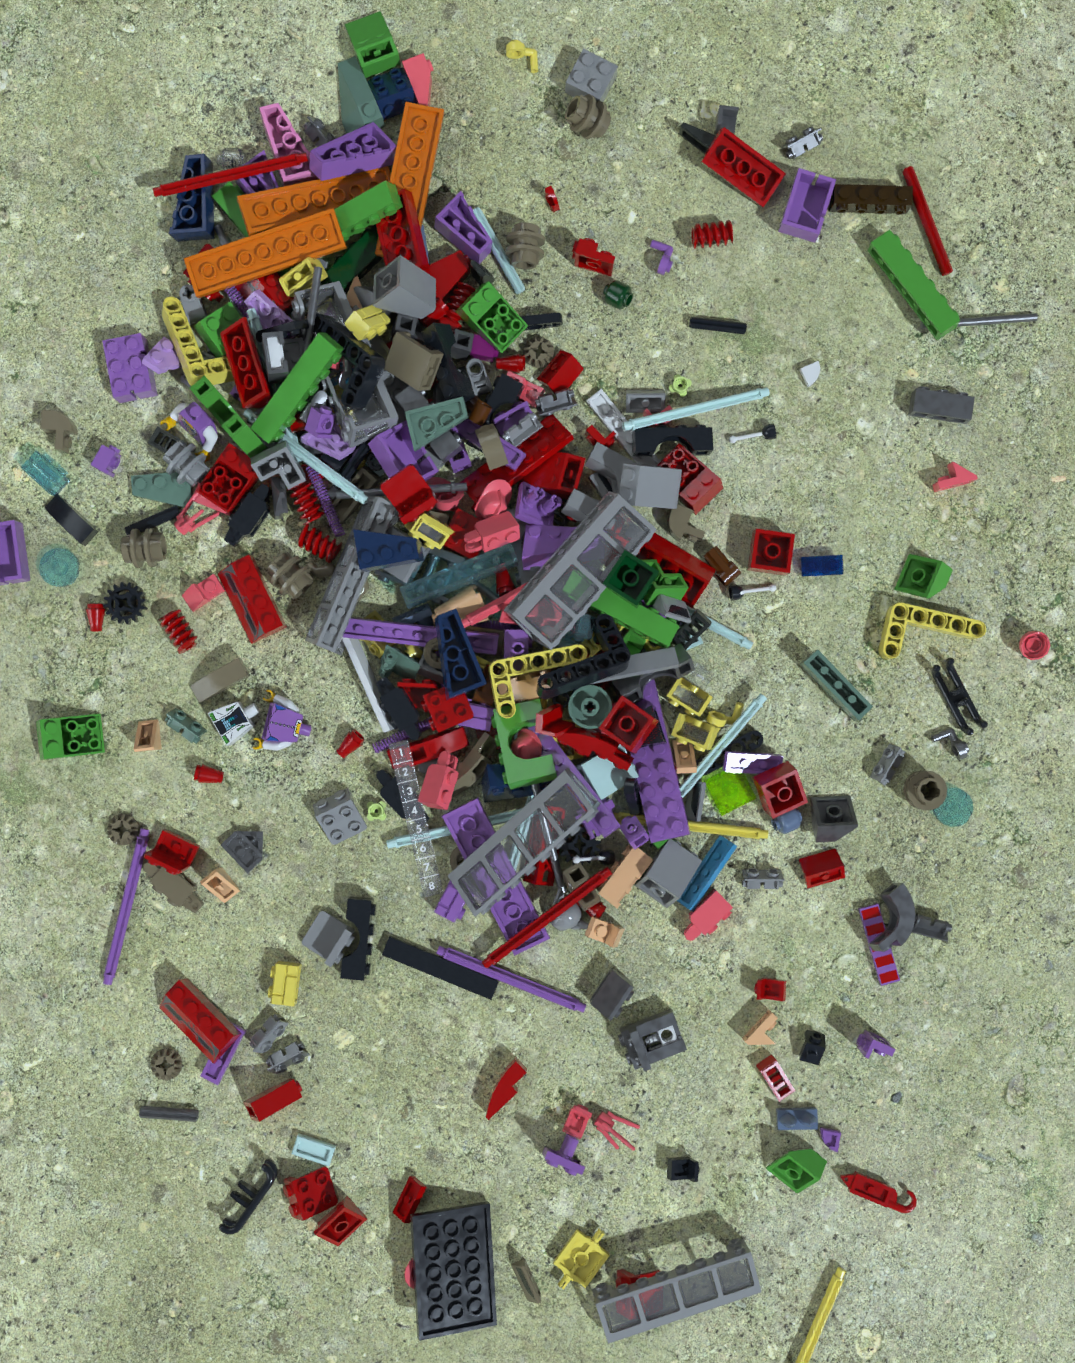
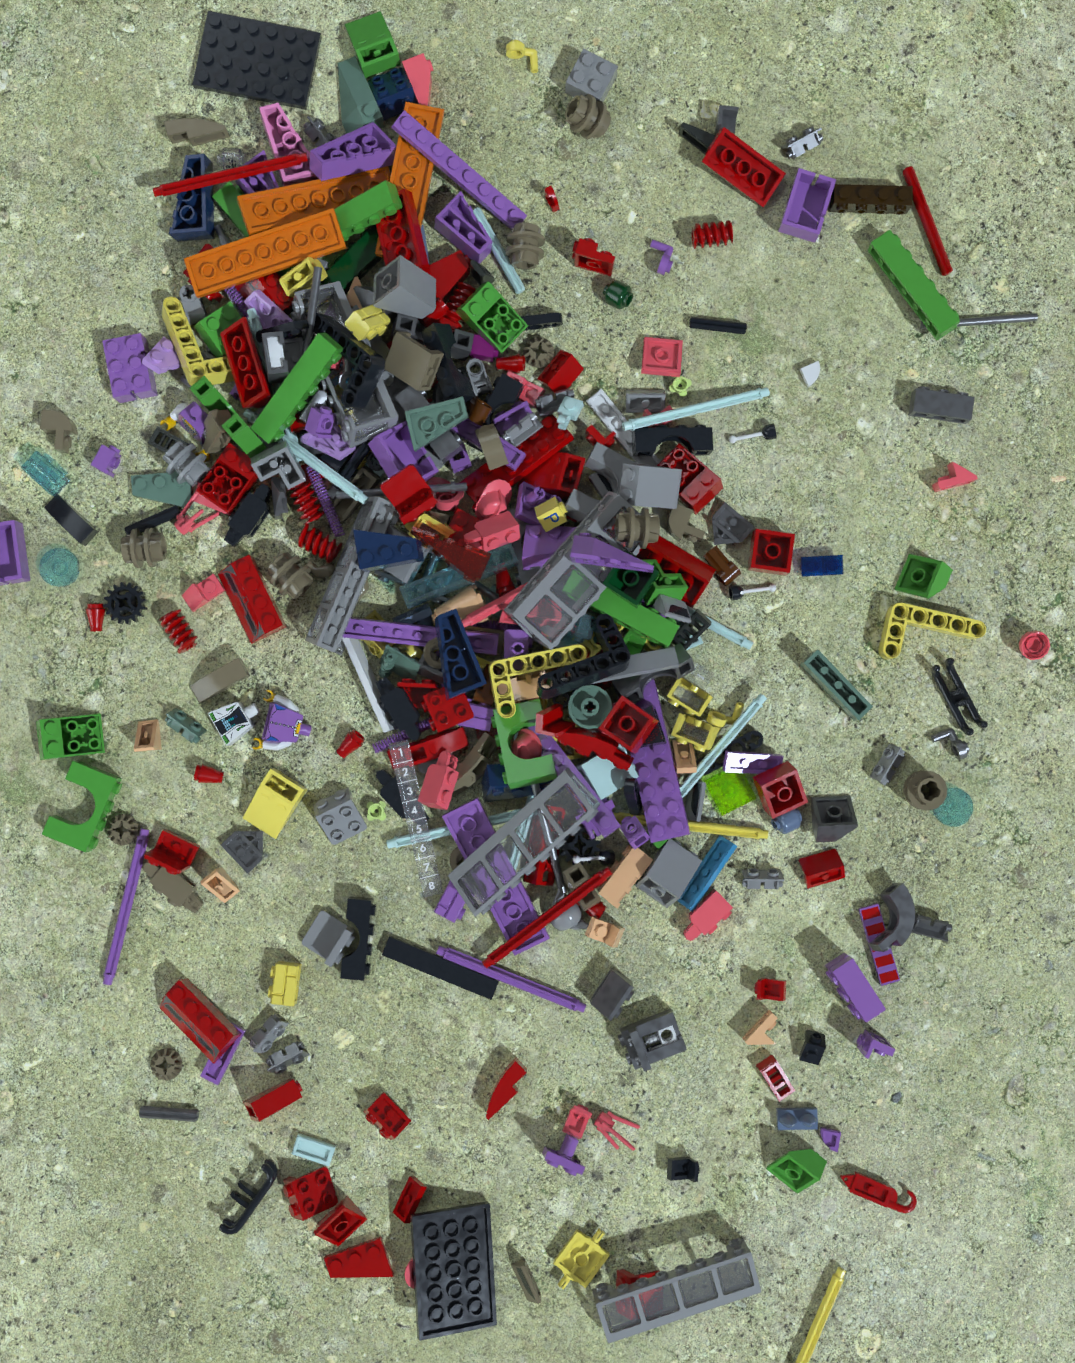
(103, 788): none -> bright green arch
(195, 130): none -> dark tan slope
(216, 436): none -> dark tan arch
(257, 60): none -> black plate
(274, 802): none -> light yellow slope
(360, 1261): none -> red wing
(386, 1117): none -> red bracket
(458, 170): none -> medium lavender plate
(465, 559): none -> clear red wedge
(551, 513): none -> light yellow brick
(568, 410): none -> light aqua plate
(596, 552): none -> medium lavender wedge
(637, 527): none -> dark tan piece
(662, 356): none -> coral tile
(729, 526): none -> flat silver slope
(854, 988): none -> medium lavender piece

